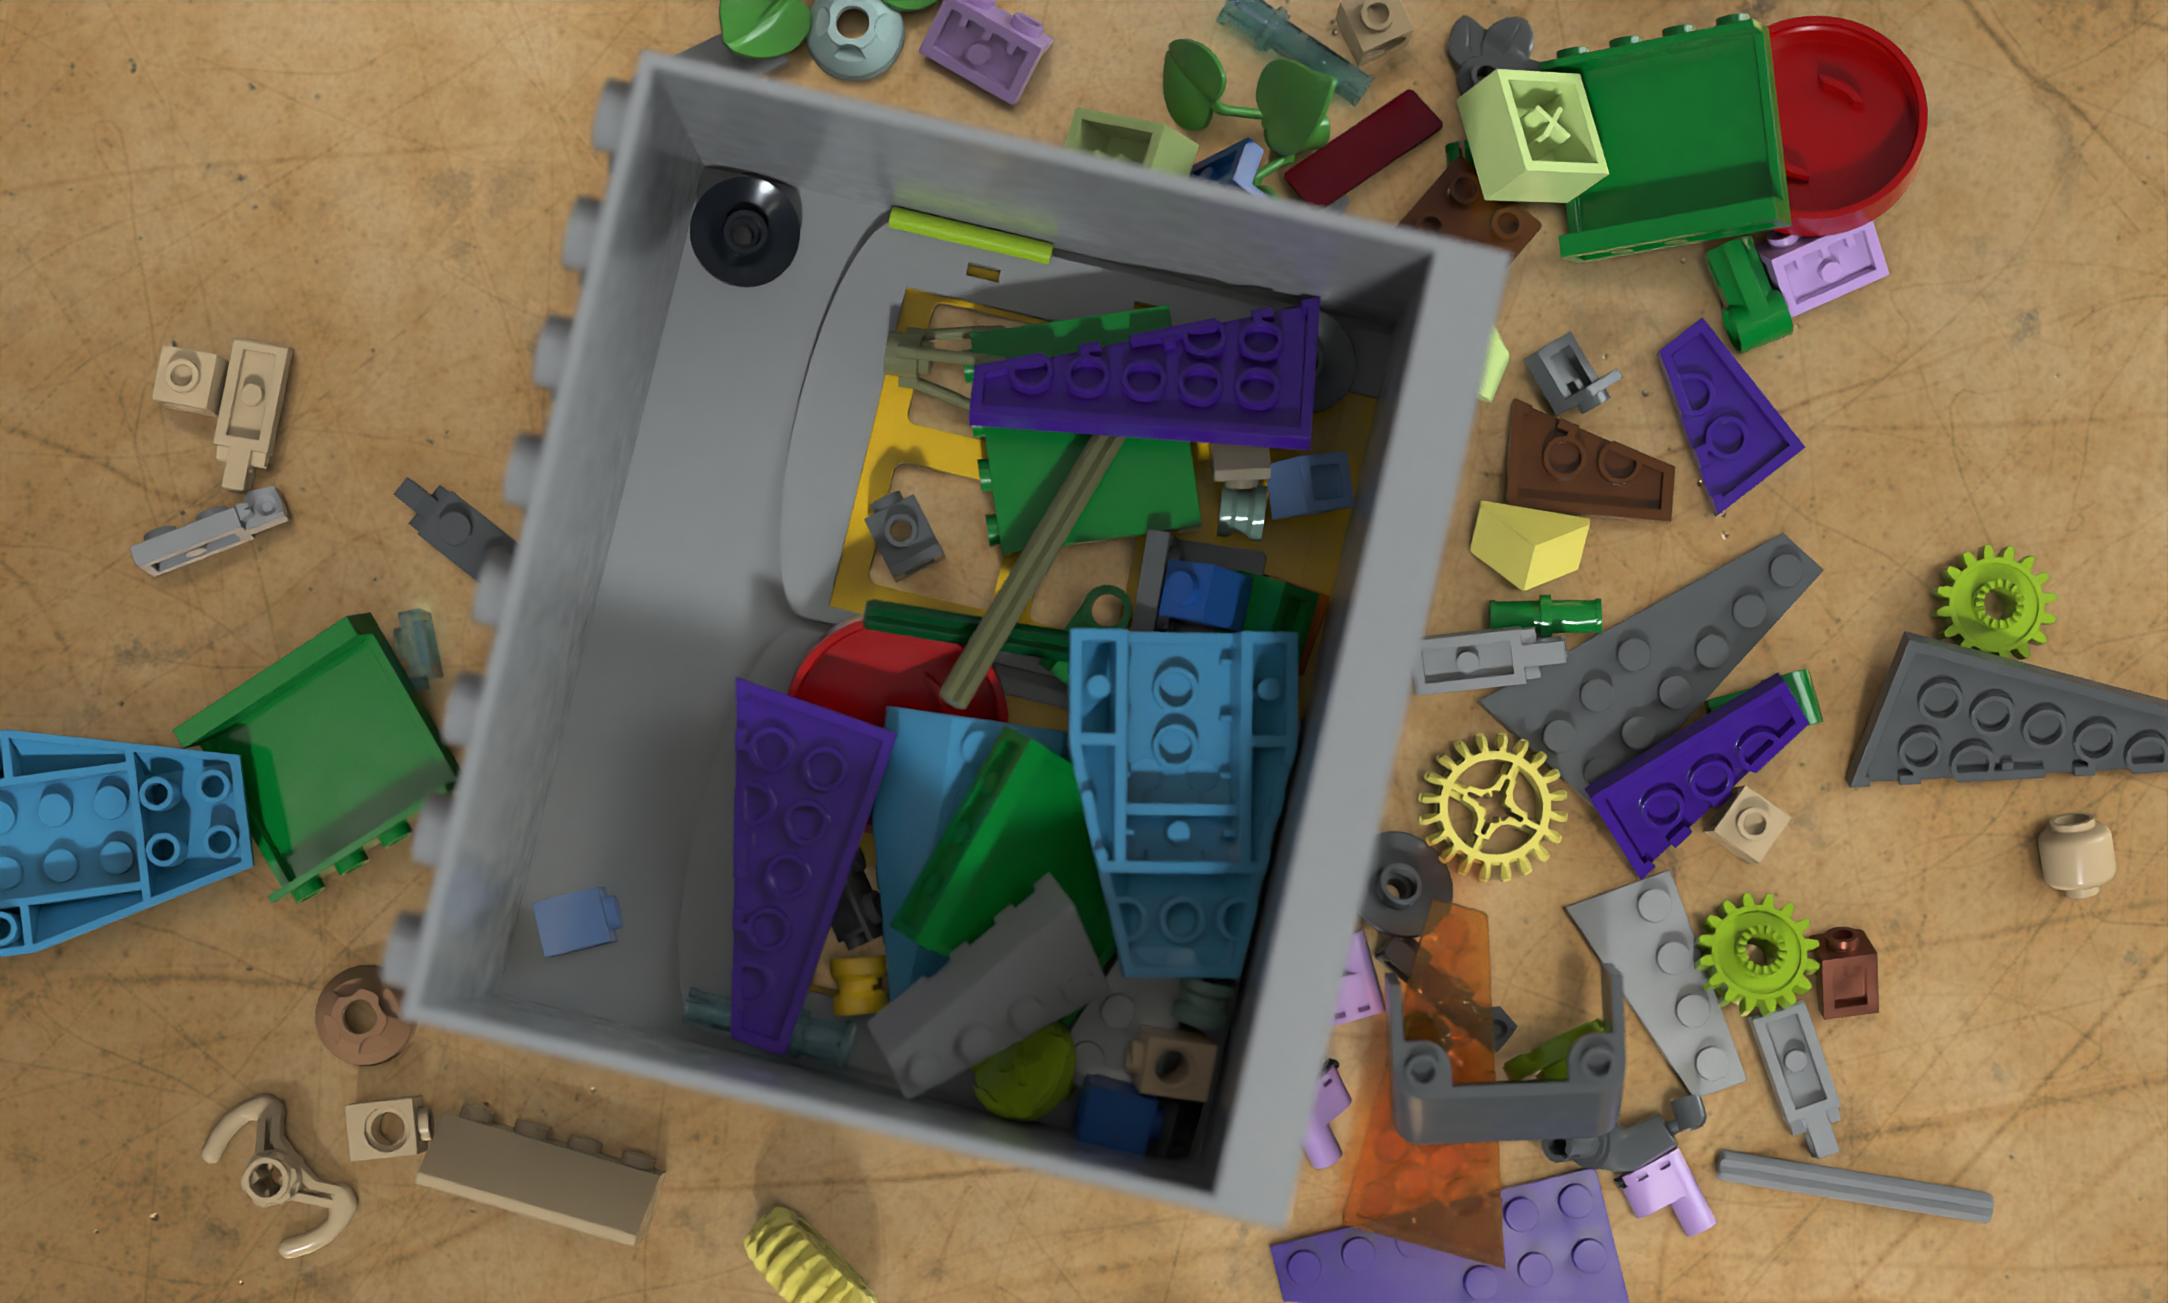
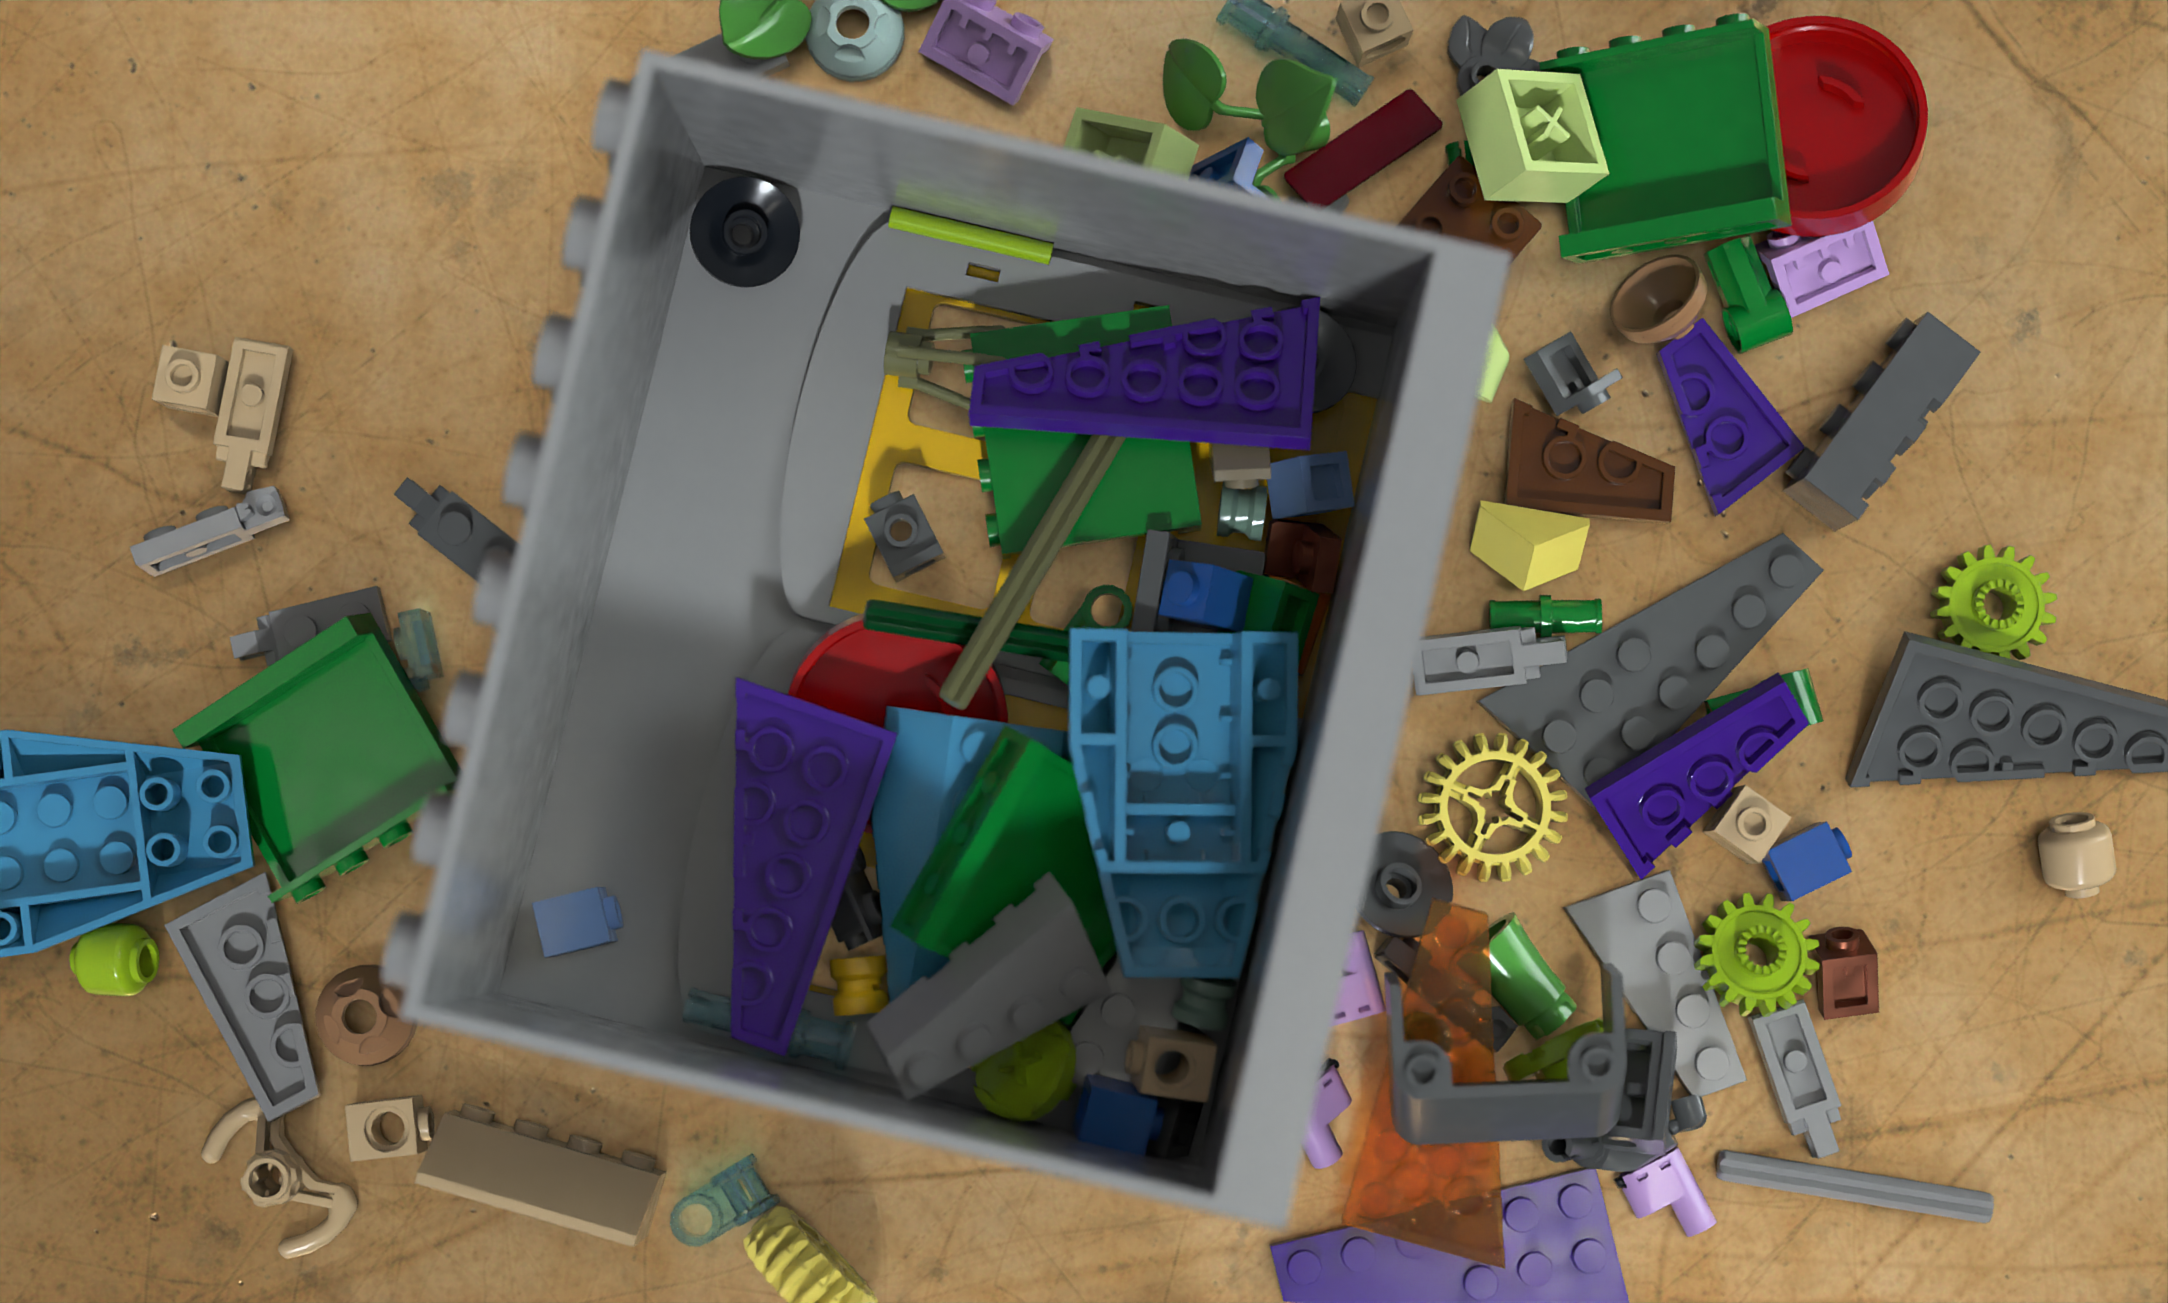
(115, 960): none -> lime head
(247, 983): none -> light grey wing
(295, 625): none -> light grey hinge
(726, 1202): none -> clear light blue piece
(1304, 553): none -> copper bracket
(1525, 981): none -> bright green plant
(1646, 1093): none -> dark grey hinge
(1653, 293): none -> medium nougat piece
(1807, 860): none -> blue brick
(1880, 420): none -> dark grey wedge

